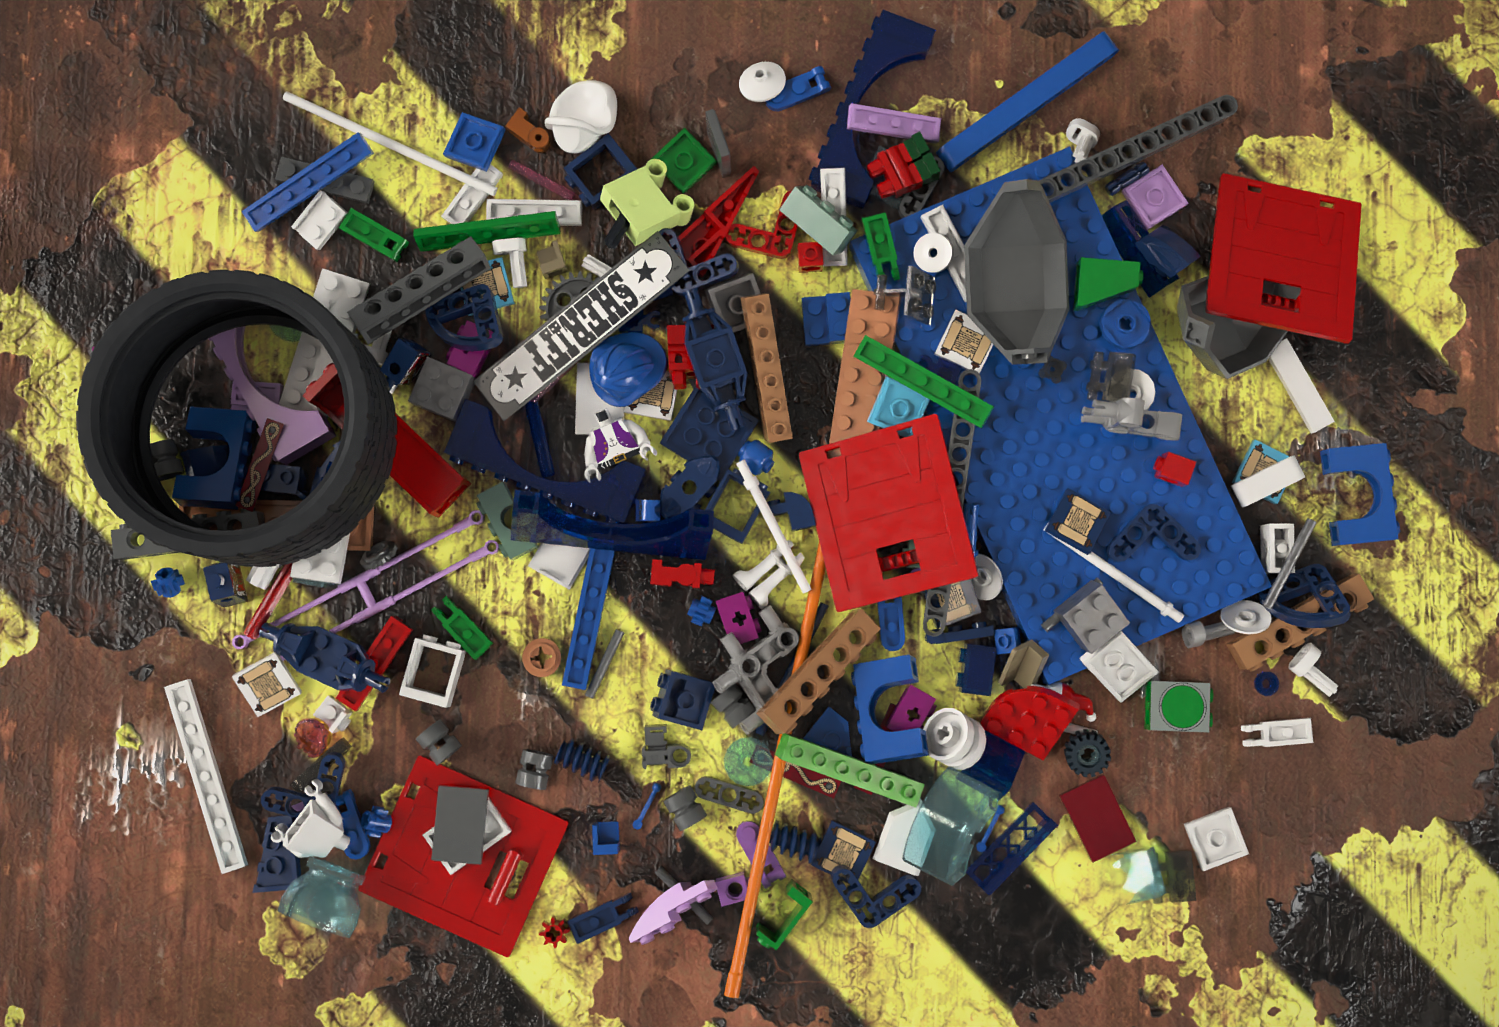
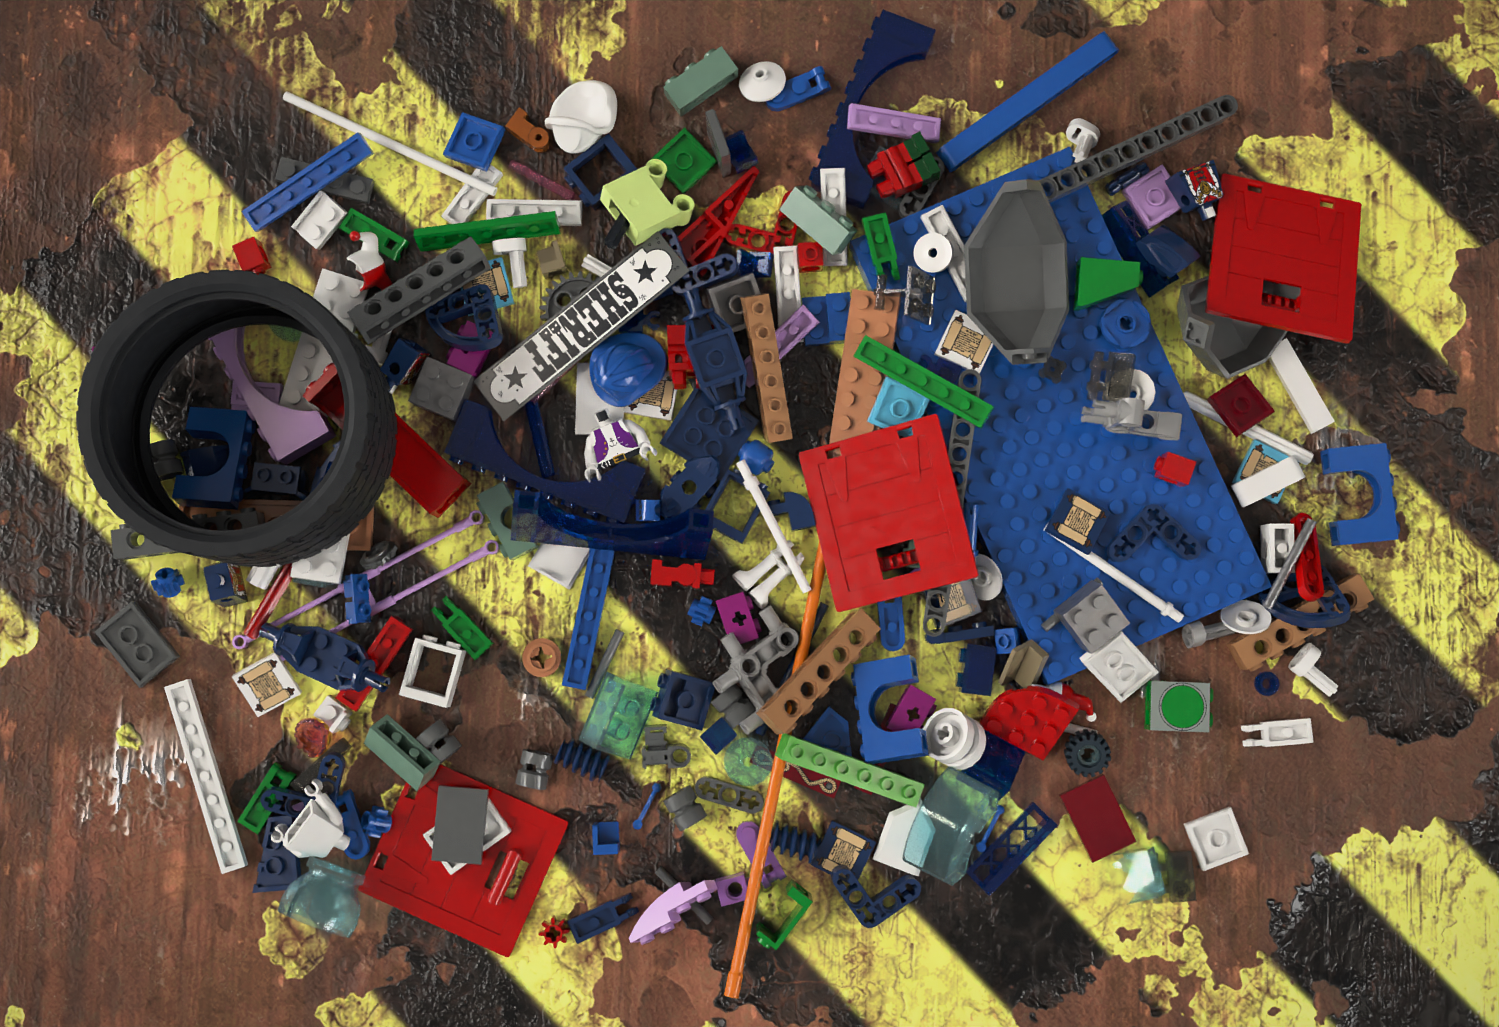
(137, 644): none -> dark grey tile
(252, 256): none -> red brick
(254, 815): none -> green plate
(259, 464): sticker -> none
(358, 588): none -> blue hinge
(369, 261): none -> piece
(401, 752): none -> sand green brick
(617, 716): none -> clear light blue slope
(700, 80): none -> sand green brick
(718, 735): none -> clear blue panel
(741, 153): none -> clear blue bracket
(755, 262): none -> clear blue bracket
(787, 282): none -> white tile
(787, 336): none -> lavender tile
(1197, 189): none -> torso
(1240, 405): none -> dark red tile
(1256, 432): none -> white axle
(1308, 565): none -> red plate

